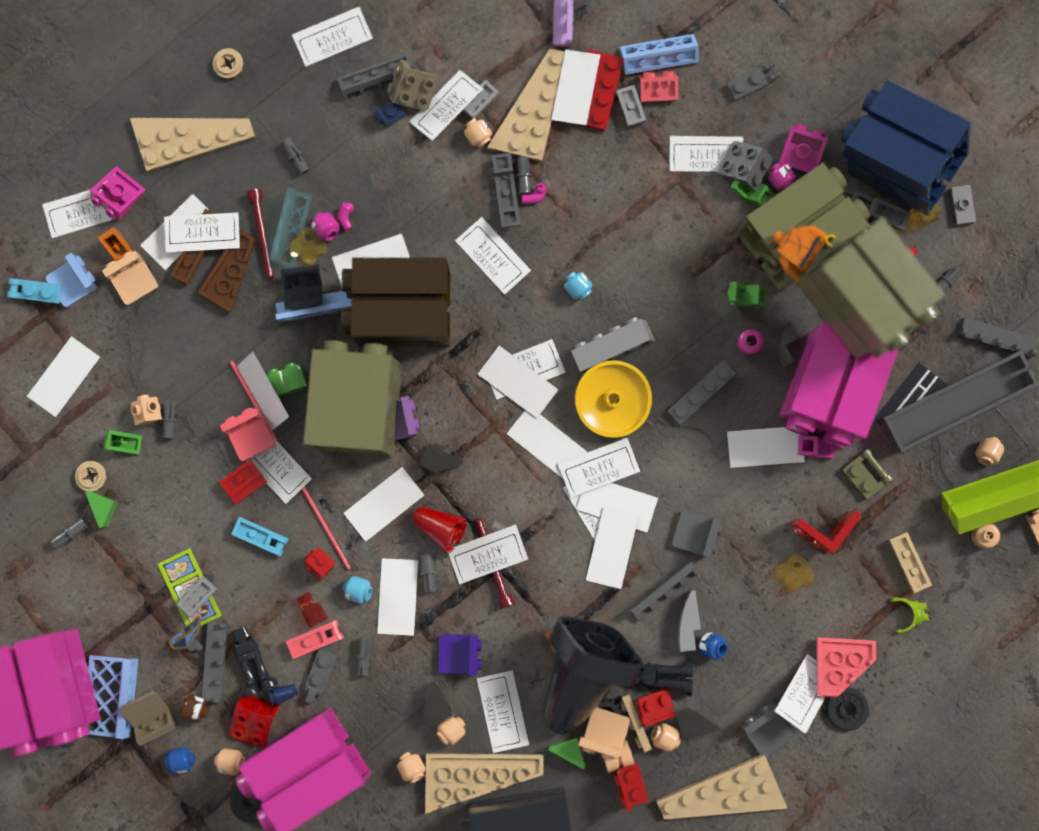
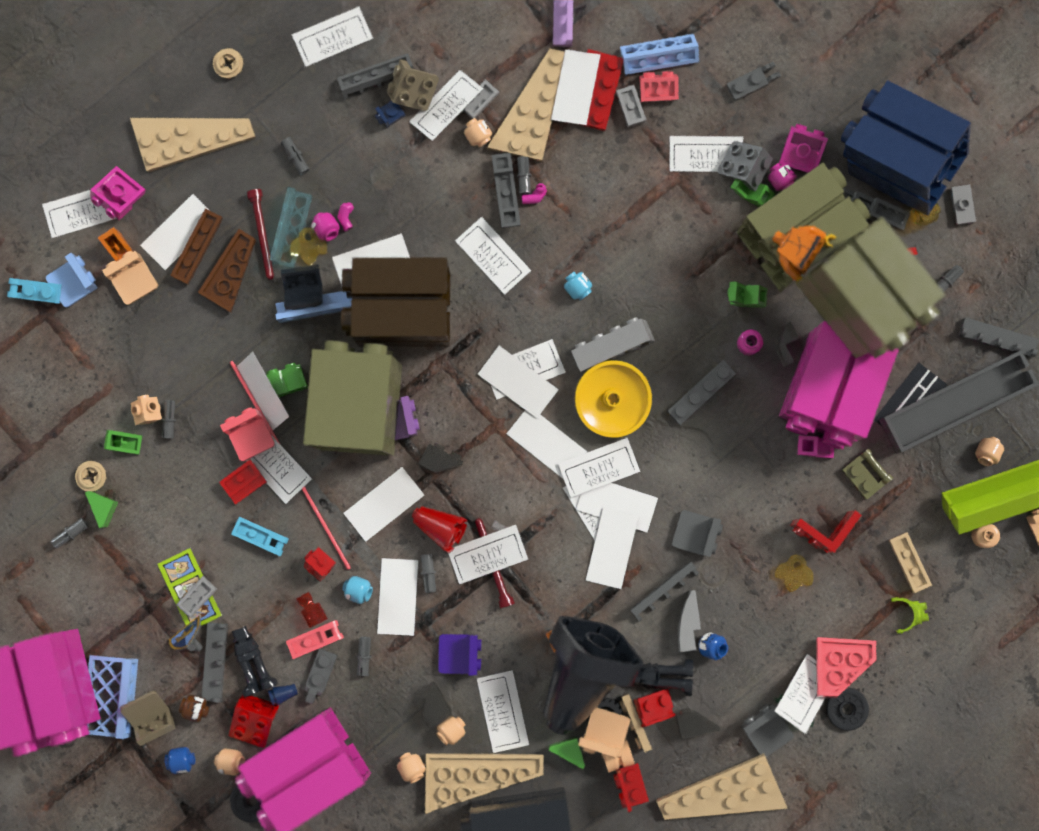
(63, 376): white sticker -> none
(202, 232): white sticker -> none
(665, 737): light nougat head -> none
(763, 447): white sticker -> none

